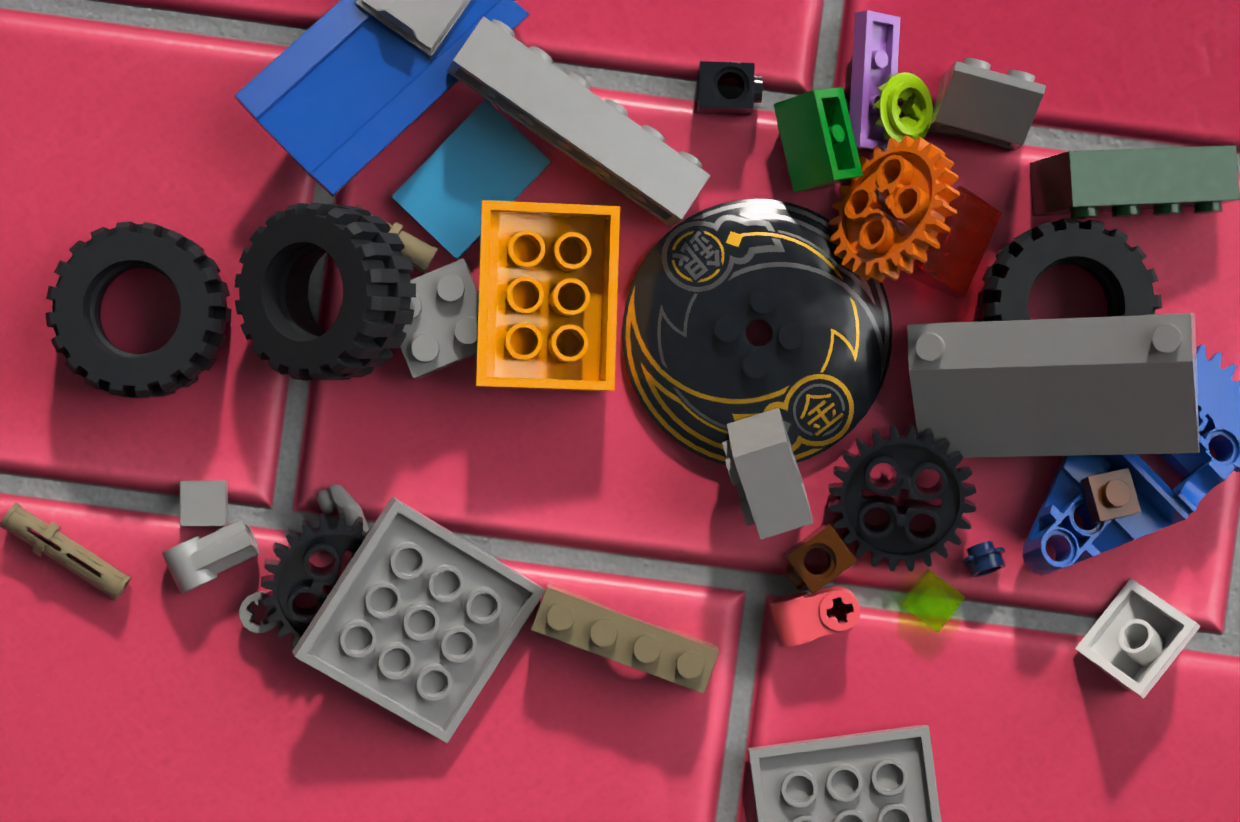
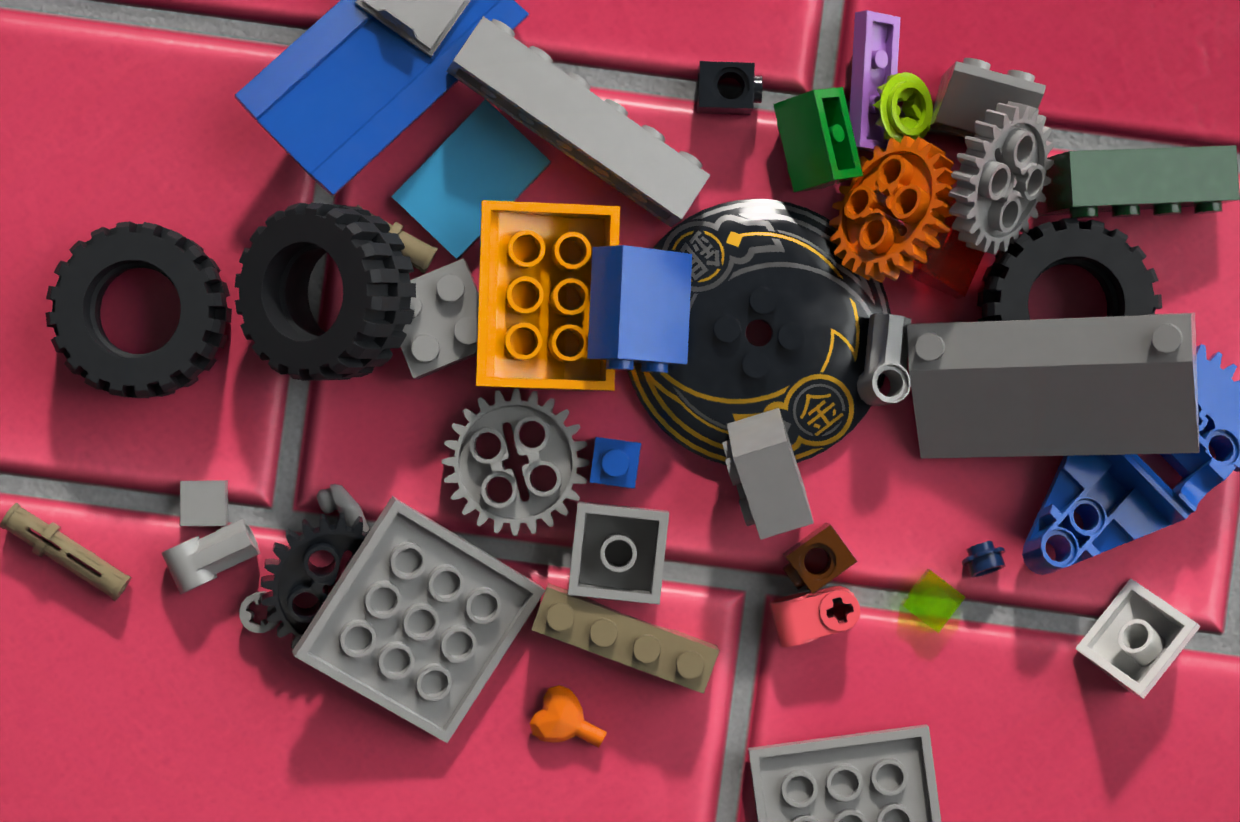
(475, 472): none -> light grey gear
(563, 719): none -> orange rock
(615, 462): none -> blue brick
(618, 552): none -> light grey brick
(639, 307): none -> brick
(886, 355): none -> light grey piece
(894, 537): black gear -> none
(1001, 177): none -> light grey gear
(1110, 495): reddish brown plate -> none

